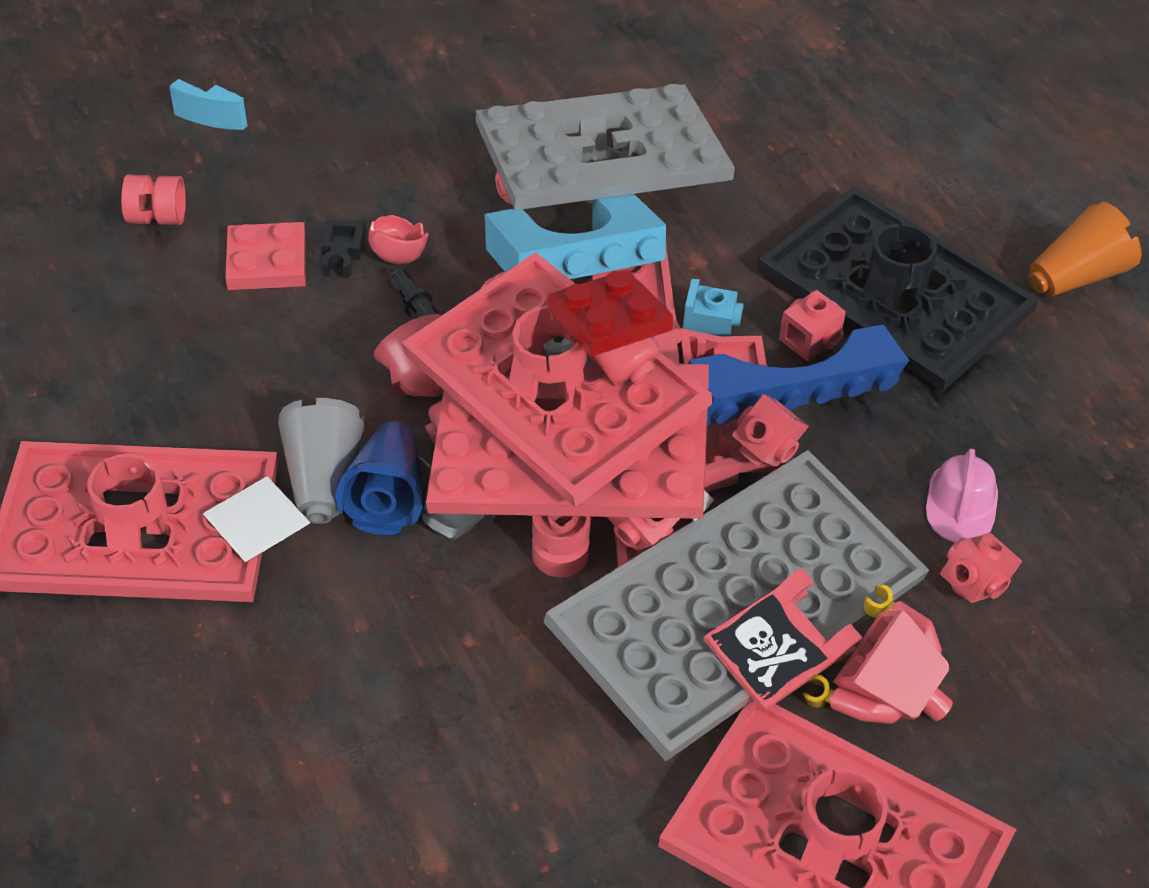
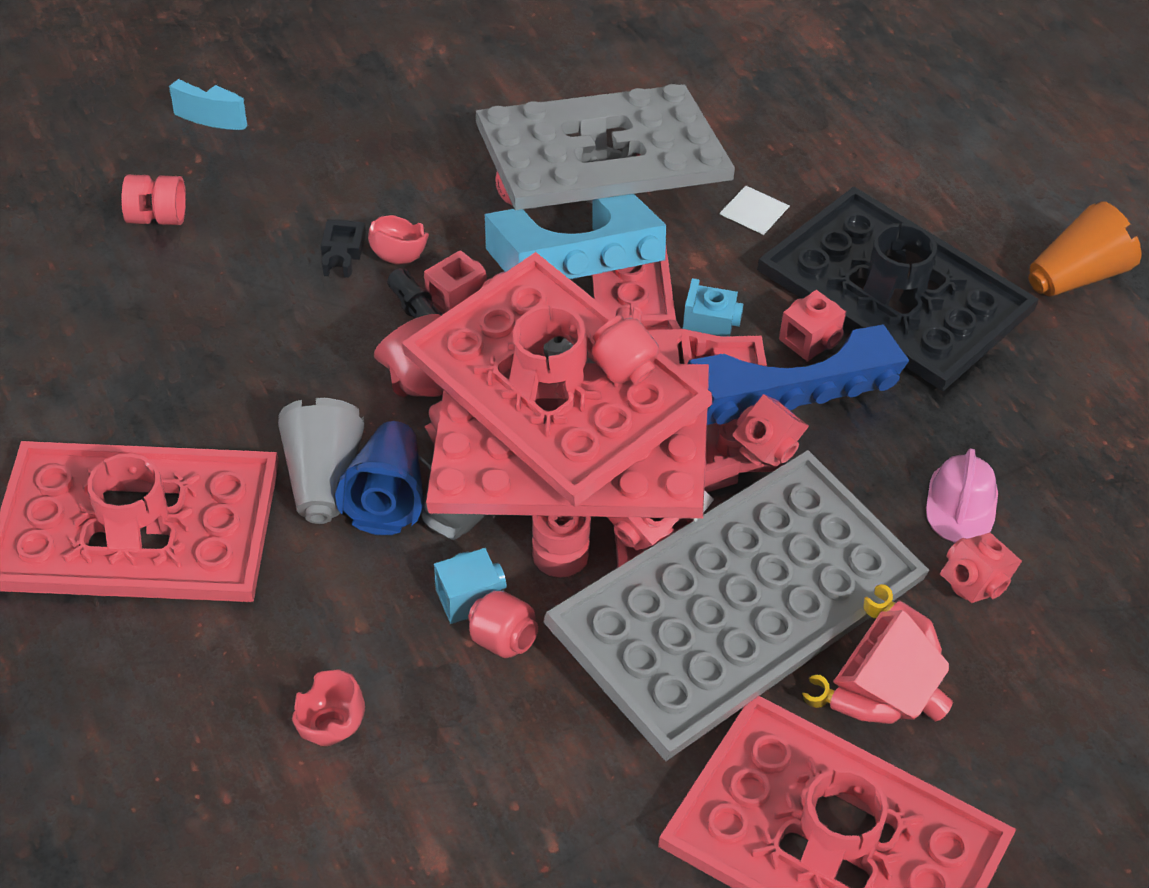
(256, 518): white sticker -> none
(266, 256): coral plate -> none
(329, 709): none -> coral hair
(454, 280): none -> coral brick
(465, 580): none -> medium azure brick
(503, 624): none -> coral head
(610, 312): red plate -> none
(754, 210): none -> white sticker
(775, 646): flag -> none

